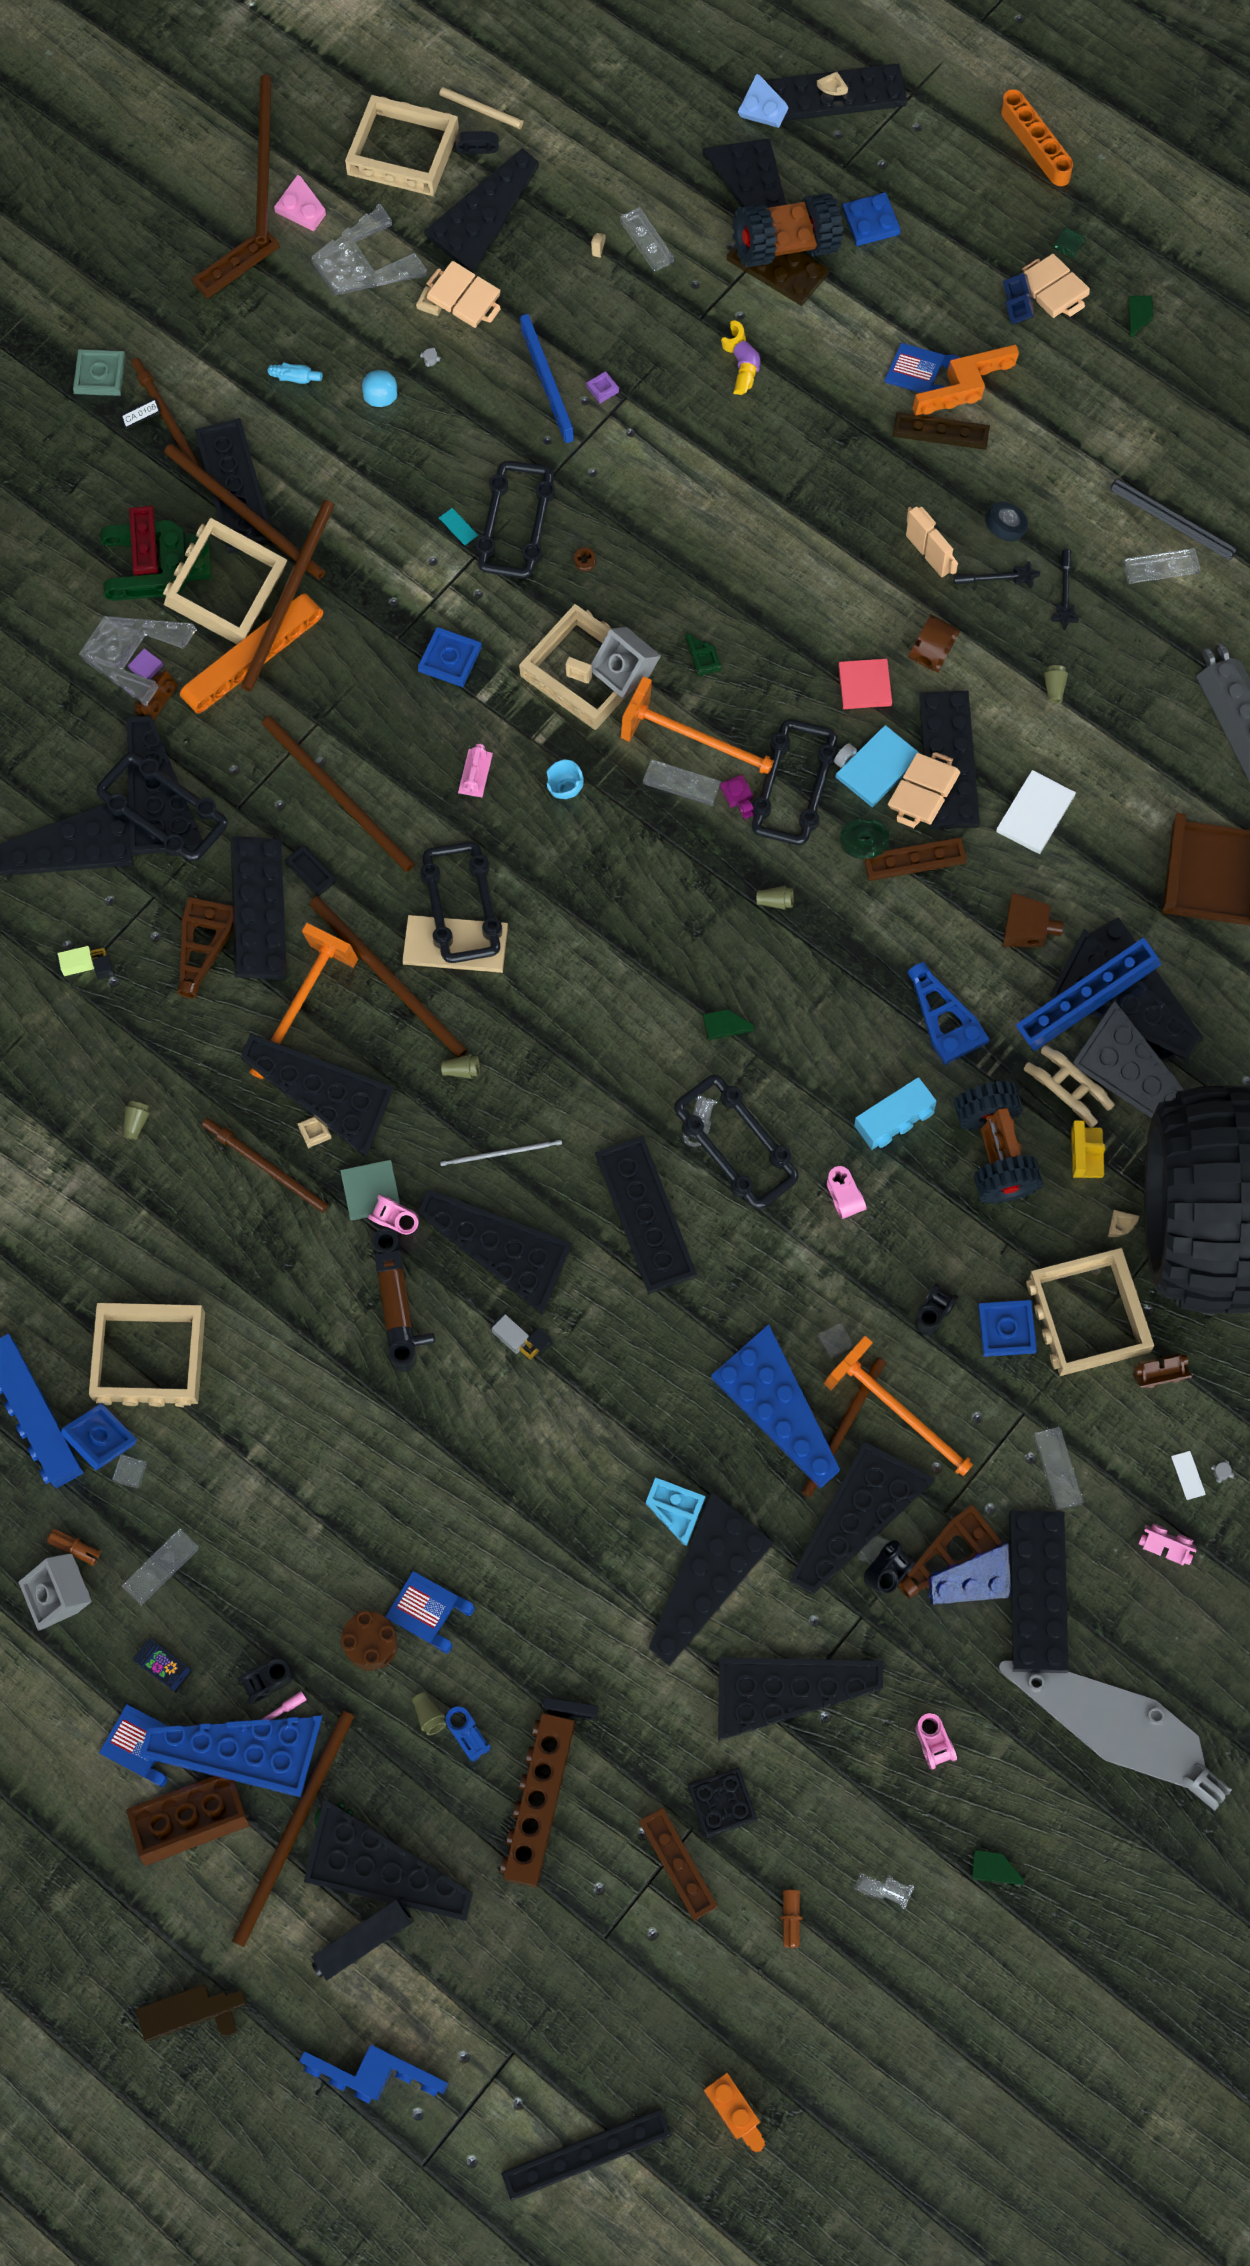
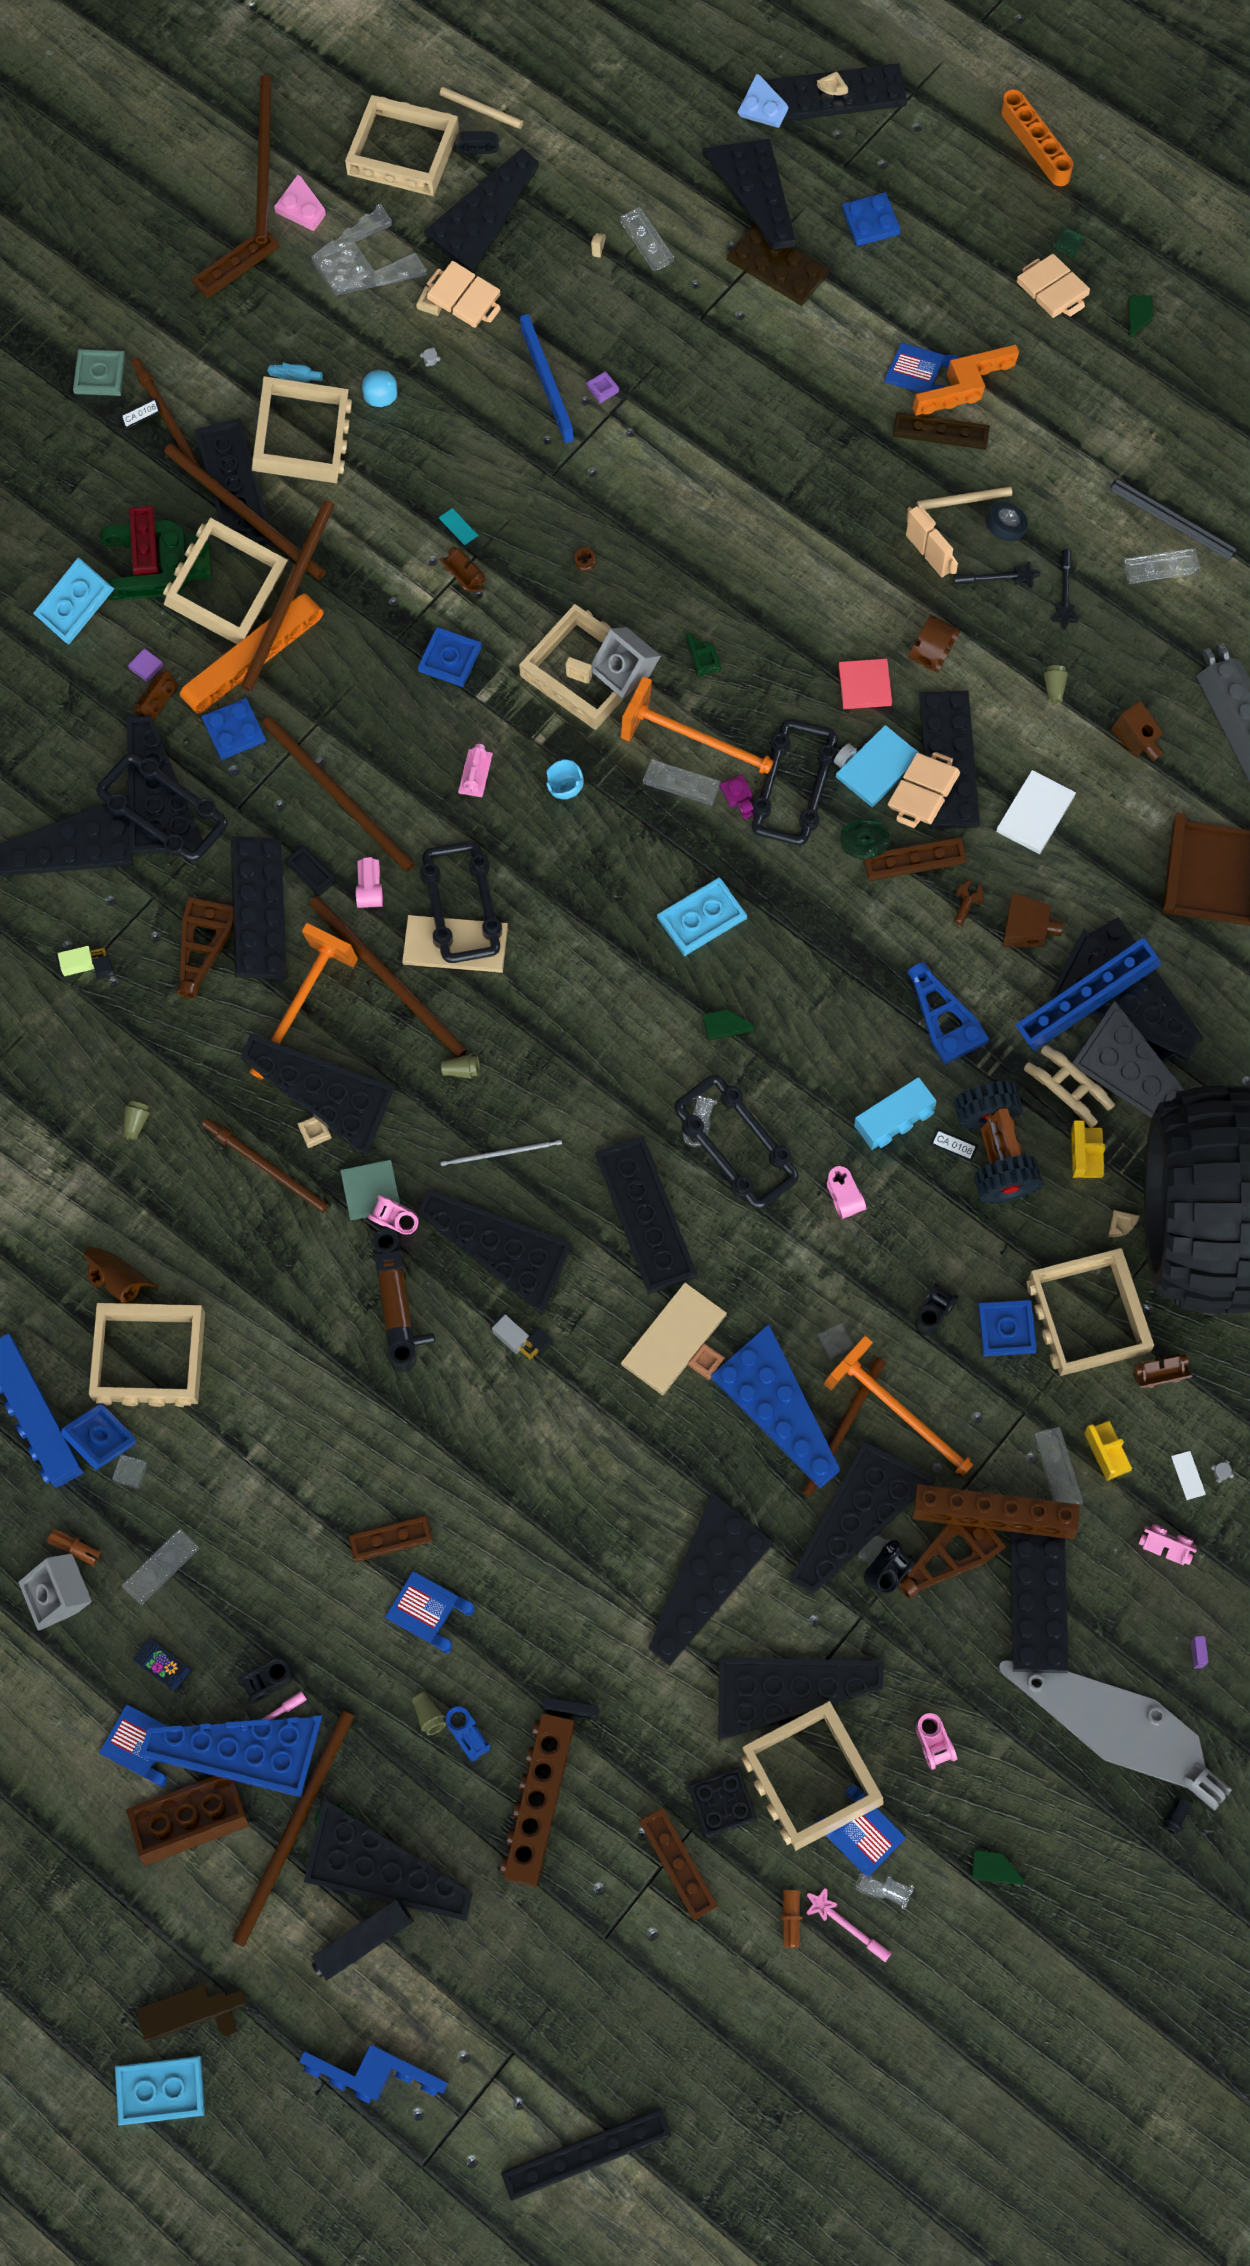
(73, 600): none -> medium azure tile
(117, 640): clear wing -> none
(117, 1275): none -> reddish brown panel
(159, 2090): none -> medium azure tile
(233, 729): none -> blue plate
(299, 467): none -> tan window
(369, 888): none -> bright pink piece
(369, 1641): reddish brown brick -> none
(390, 1538): none -> reddish brown tile
(469, 577): none -> reddish brown hinge
(532, 551): black bar -> none
(673, 1339): none -> tan tile
(675, 1508): medium azure wing -> none
(702, 916): none -> medium azure tile
(706, 1361): none -> nougat tile
(735, 2112): orange hinge -> none
(746, 355): yellow piece -> none
(764, 1787): none -> tan window
(776, 897): olive cone -> none
(787, 229): black plate -> none
(823, 1907): none -> bright pink piece
(866, 1839): none -> blue flag
(954, 1144): none -> sticker
(965, 498): none -> tan bar
(967, 901): none -> reddish brown bar
(975, 1579): clear blue wing -> none
(996, 1511): none -> reddish brown brick
(1019, 298): dark blue slope -> none
(1108, 1450): none -> yellow panel
(1139, 732): none -> reddish brown torso
(1176, 1816): none -> black pin
(1199, 1652): none -> medium lavender tile

